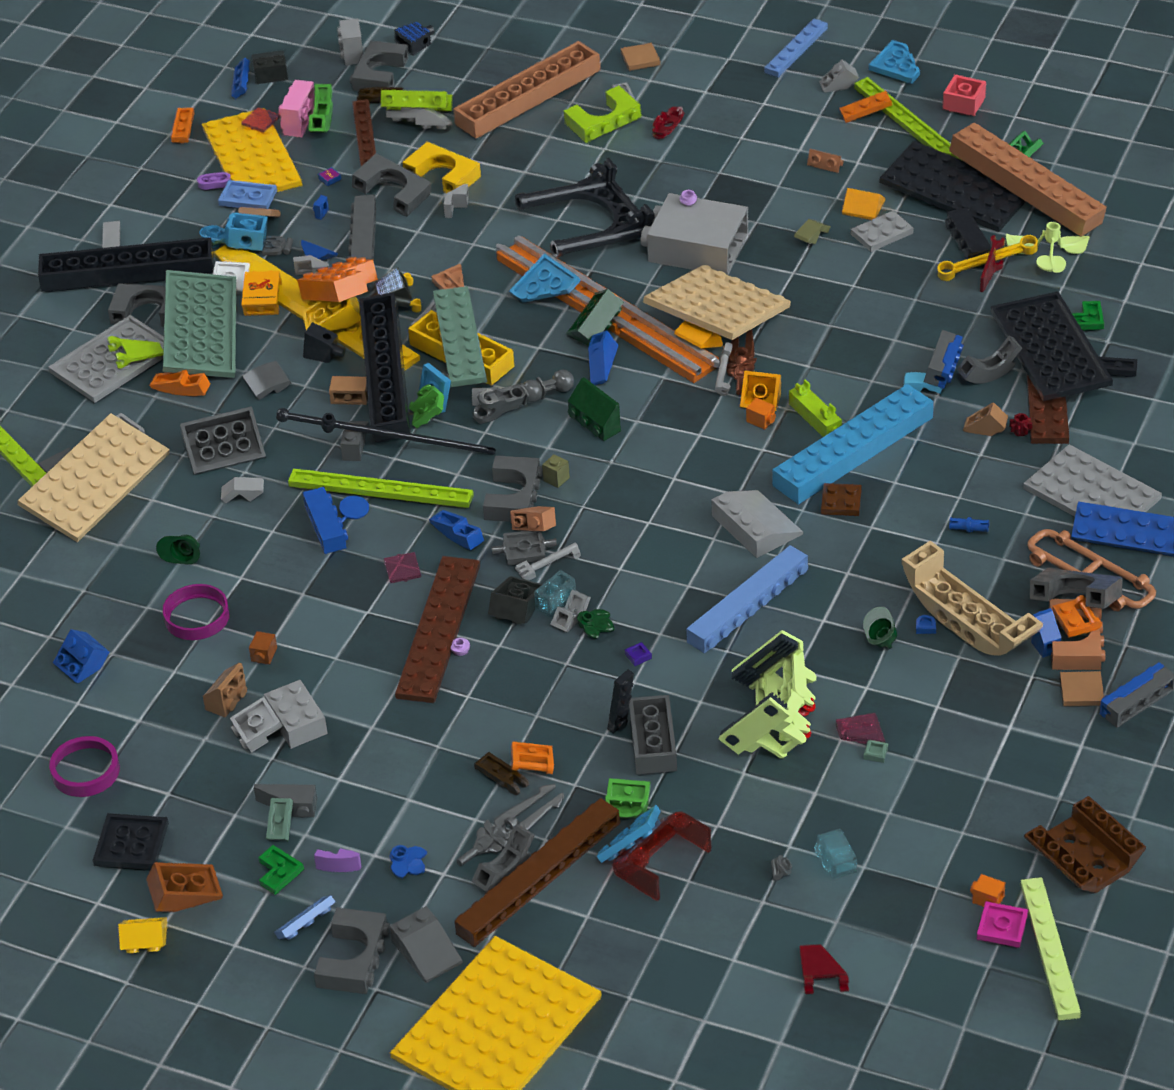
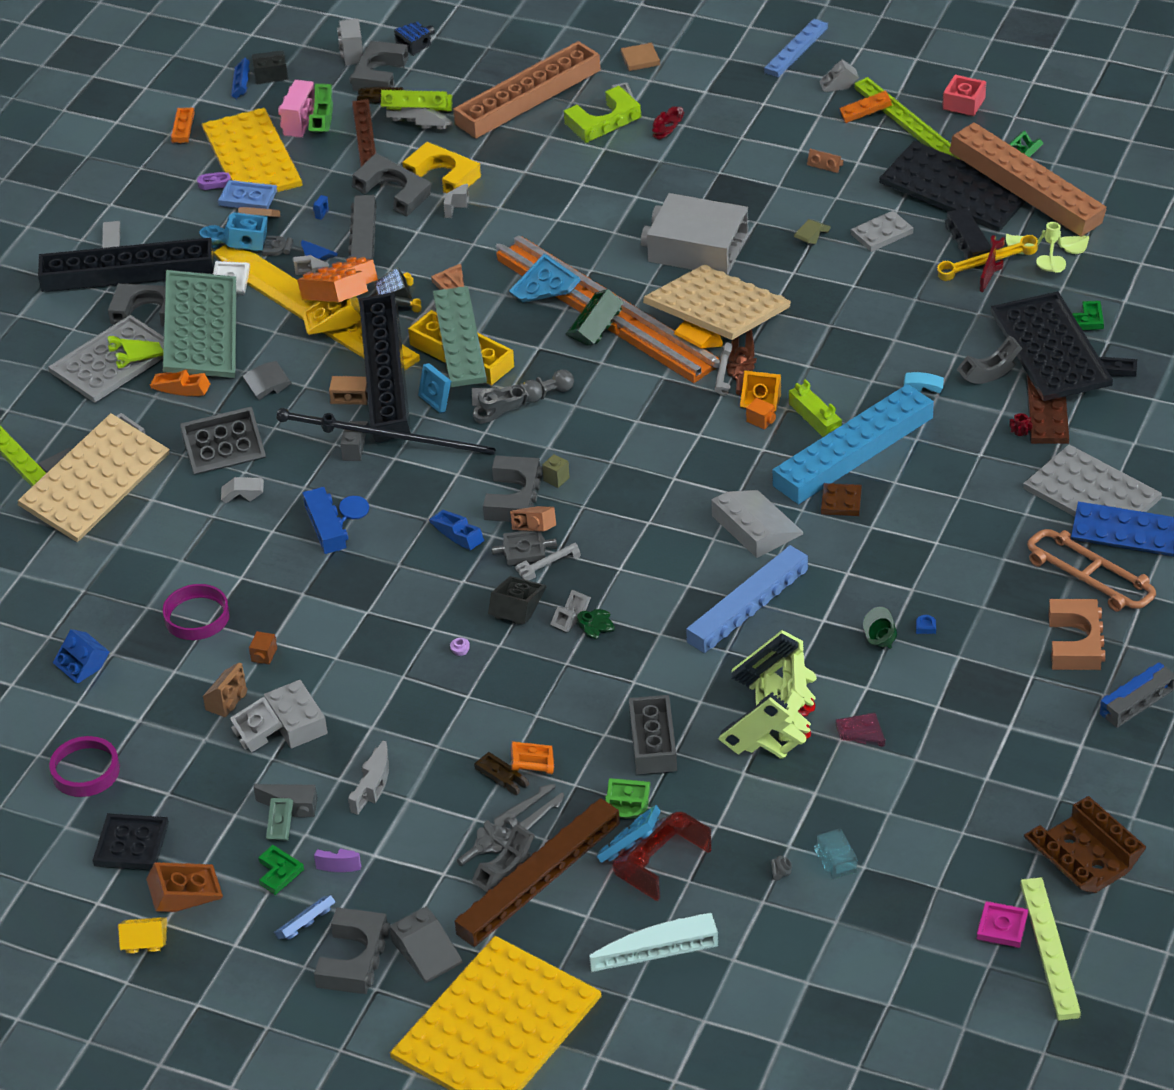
(178, 549): dark green piece -> none
(260, 119): clear pink piece -> none
(261, 293): light orange panel -> none
(321, 344): black torso -> none
(329, 176): tile -> none
(374, 780): none -> light grey slope
(381, 488): lime plate -> none
(402, 567): clear pink piece -> none
(407, 860): blue plate -> none
(427, 405): bright green slope -> none
(437, 629): copper plate -> none
(554, 592): clear light blue brick -> none
(594, 410): dark green slope -> none
(599, 183): black arch -> none
(601, 356): blue slope -> none
(620, 701): black plate -> none
(638, 654): dark purple tile -> none
(658, 942): none -> light aqua slope
(688, 197): lavender plate -> none
(820, 964): dark red flag -> none
(862, 204): light orange slope -> none
(875, 751): sand green tile -> none
(896, 63): dark azure plate -> none
(944, 359): piece -> none
(963, 608): tan slope -> none
(969, 524): blue pin -> none
(986, 421): medium nougat slope -> none
(987, 890): orange brick -> none
(1049, 632): slope -> none
(1072, 621): orange plate -> none
(1081, 688): medium nougat tile -> none
(1099, 588): dark grey arch -> none

